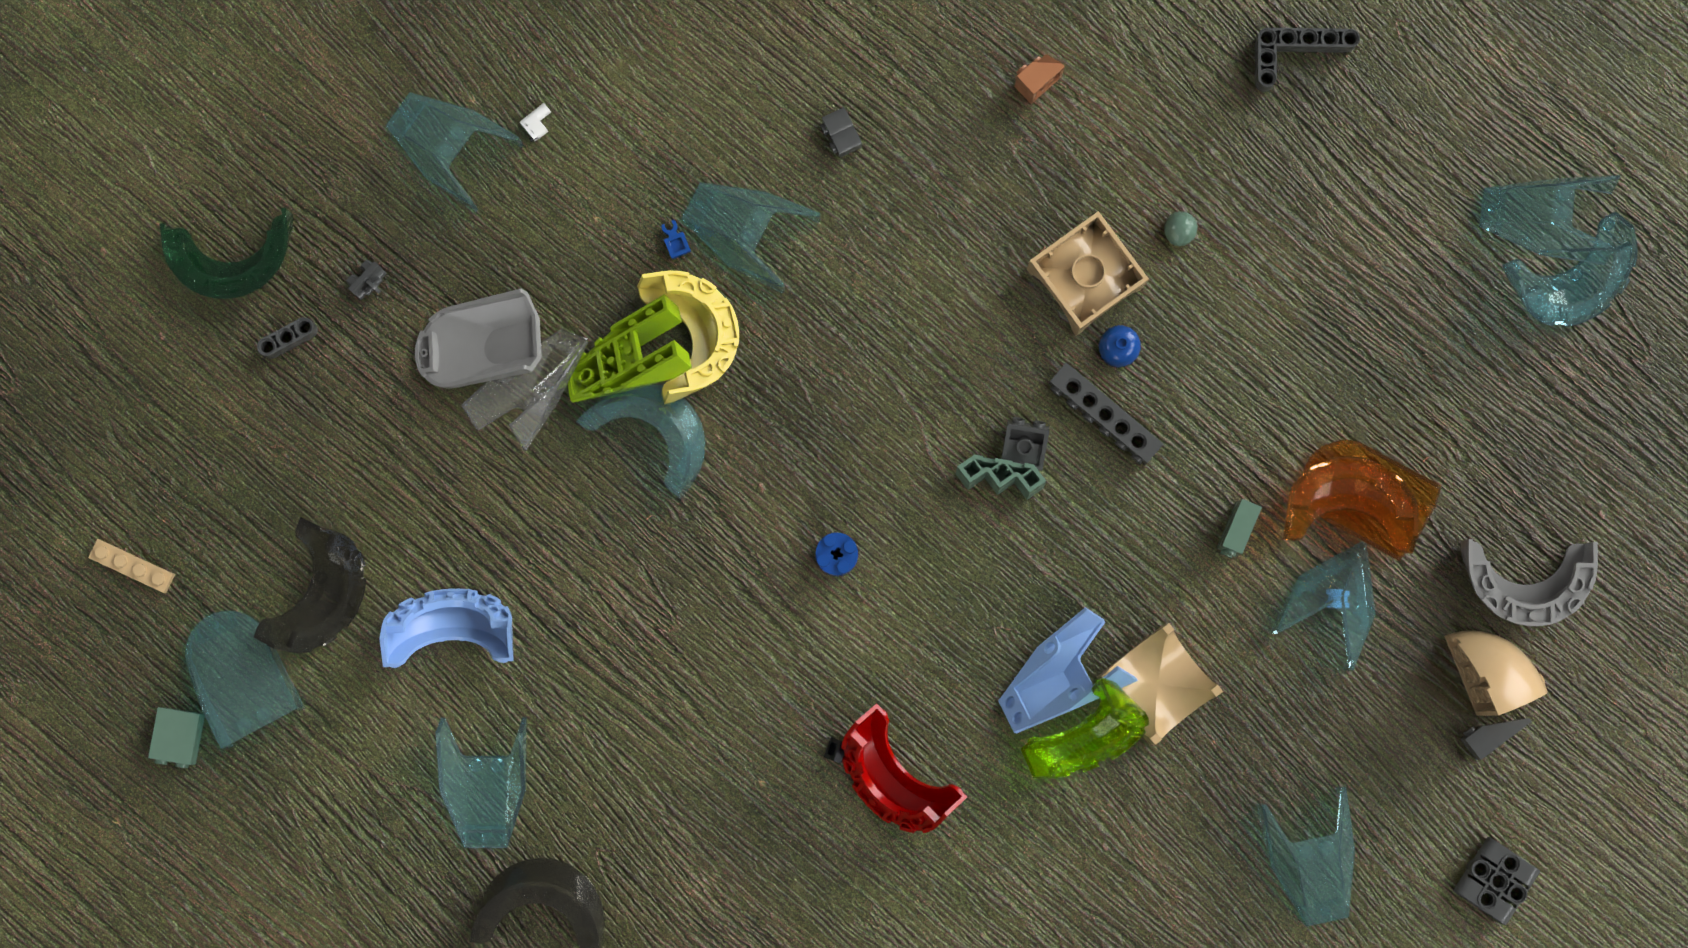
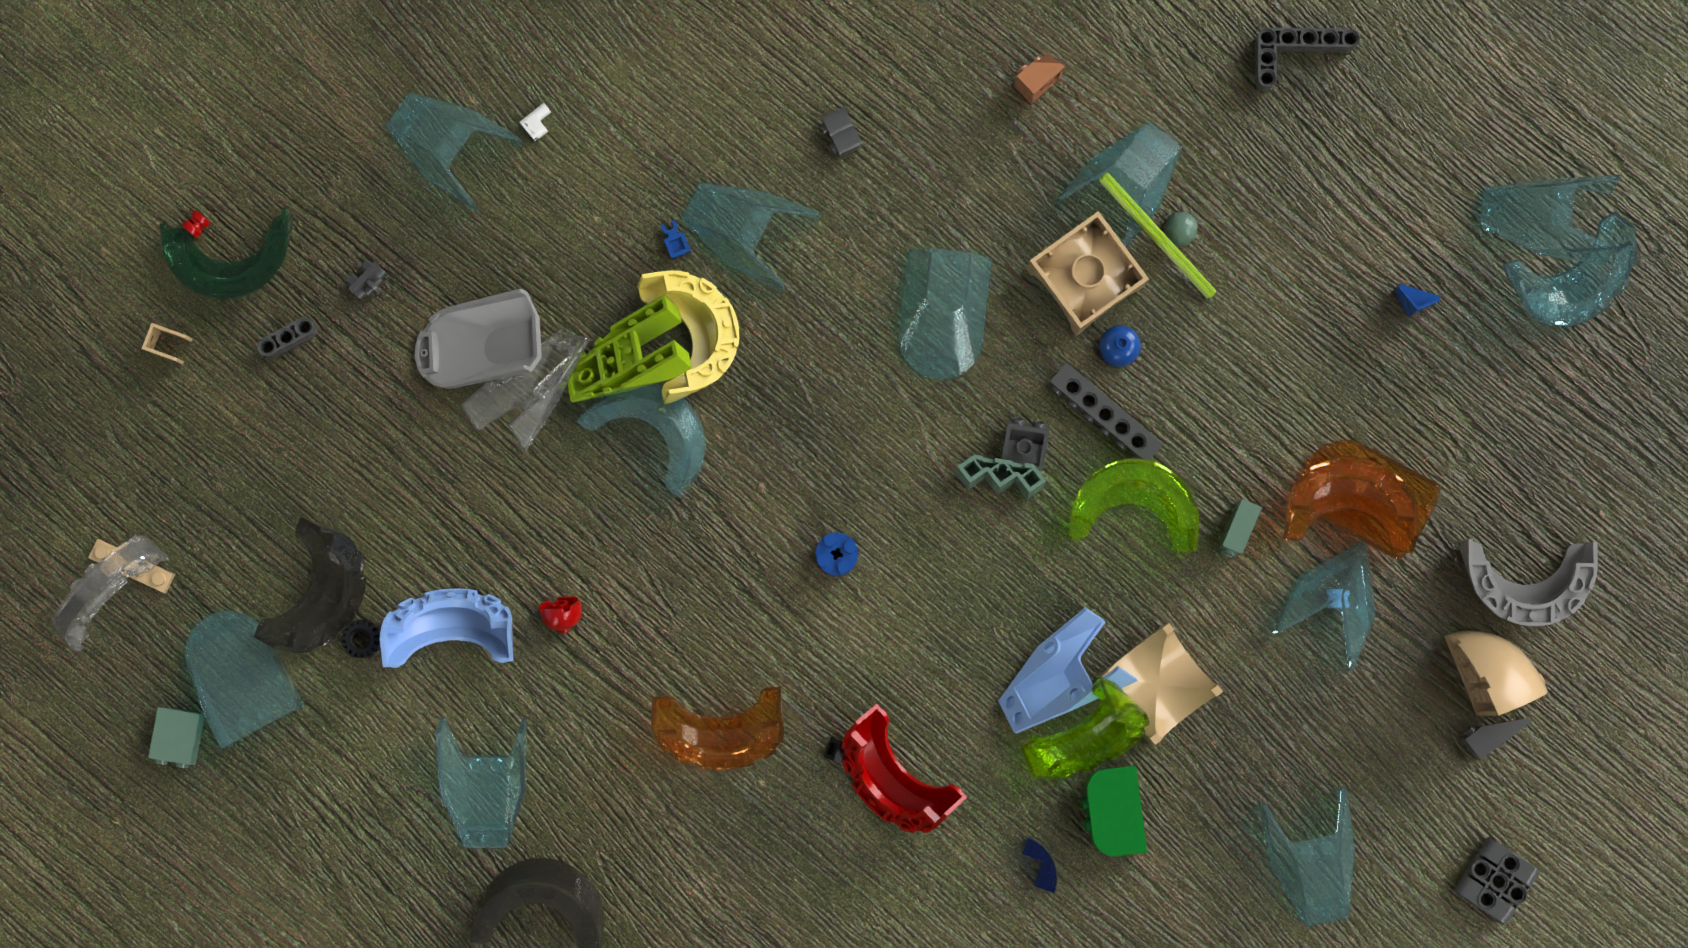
(100, 584): none -> clear windscreen
(154, 331): none -> tan piece
(196, 223): none -> red wheel
(348, 638): none -> black tyre
(561, 614): none -> red cylinder
(720, 741): none -> clear orange windscreen
(943, 311): none -> clear light blue windscreen
(1046, 874): none -> clear blue brick
(1114, 811): none -> green brick
(1140, 165): none -> clear light blue windscreen
(1141, 484): none -> clear neon green windscreen
(1157, 235): none -> lime axle
(1414, 299): none -> blue slope

